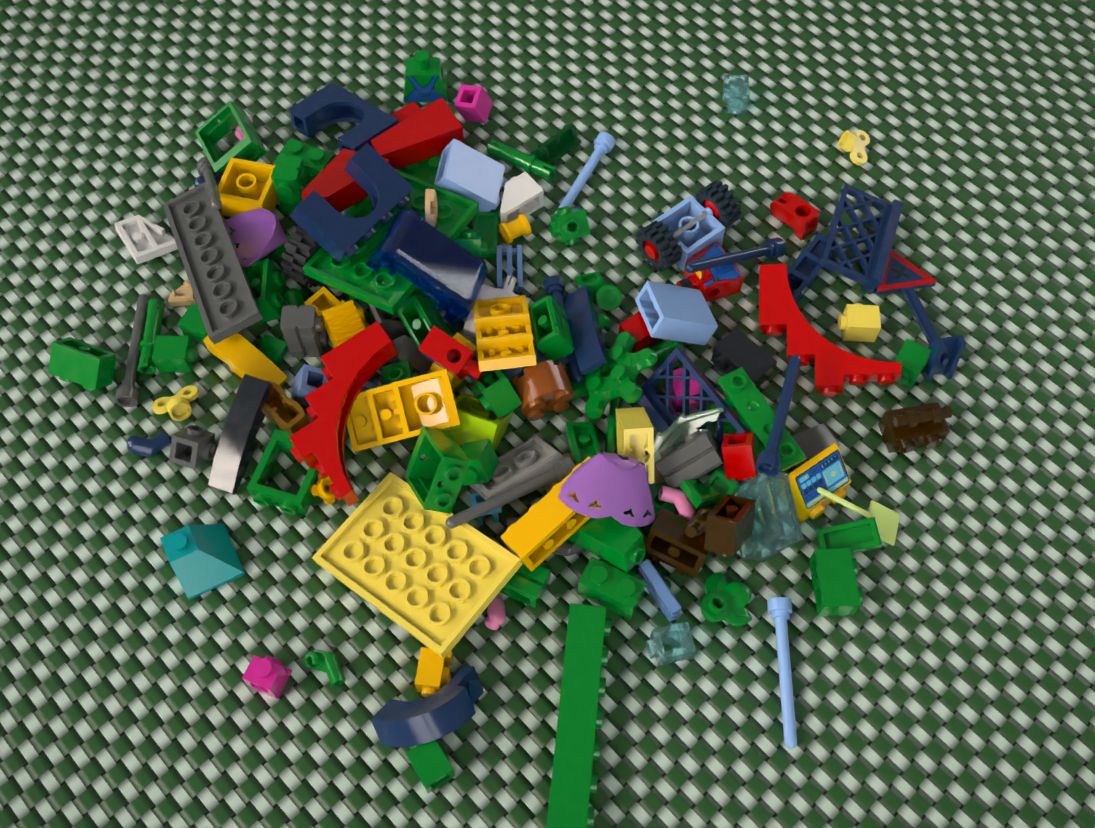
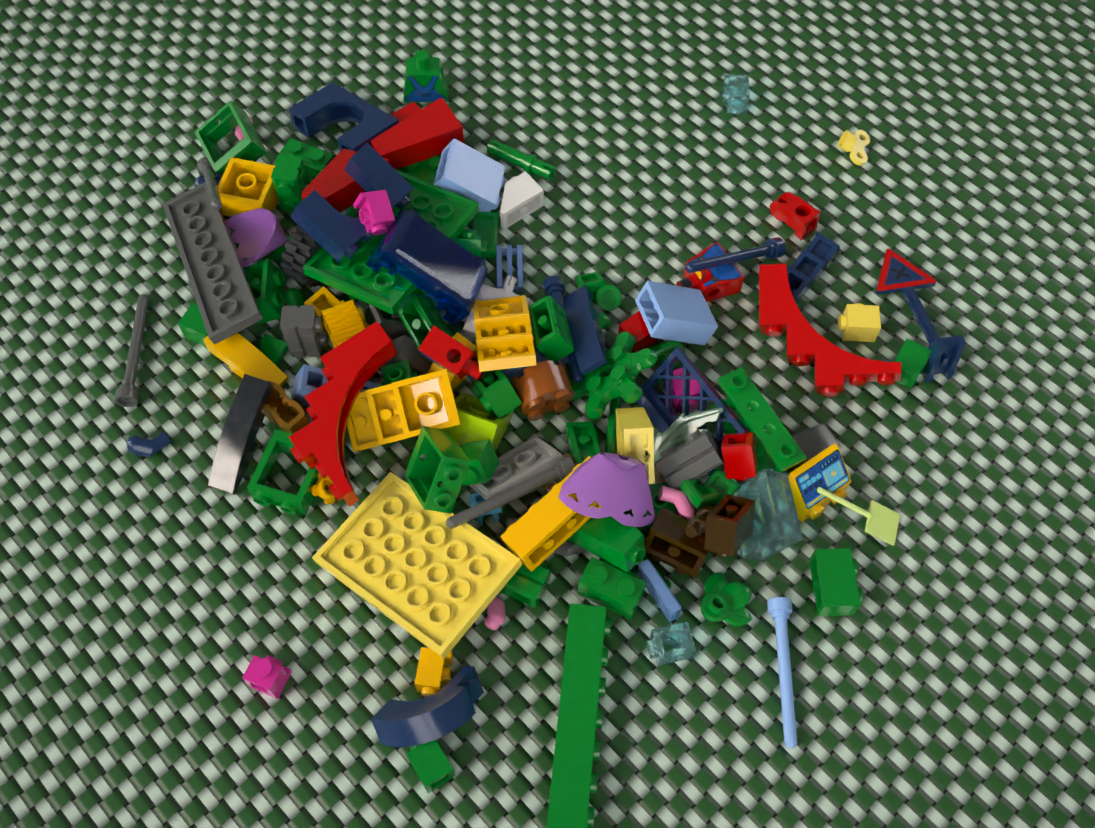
(82, 363): green brick -> none
(144, 239): white wing -> none
(152, 328): green pin -> none
(174, 354): green brick -> none
(177, 405): light yellow piece -> none
(182, 296): tan tile -> none
(192, 447): dark grey brick -> none
(202, 557): teal slope -> none
(327, 663): green arm -> none
(375, 211): none -> dark pink brick
(431, 207): tan tile -> none
(473, 103): dark pink brick -> none
(515, 228): yellow bush -> none
(557, 145): dark green hinge -> none
(569, 224): green brick -> none
(603, 144): light blue piece -> none
(689, 227): brick -> none
(740, 351): black brick -> none
(769, 460): dark blue piece -> none
(857, 535): green tile -> none
(878, 244): dark blue fence -> none
(915, 427): dark brown brick -> none

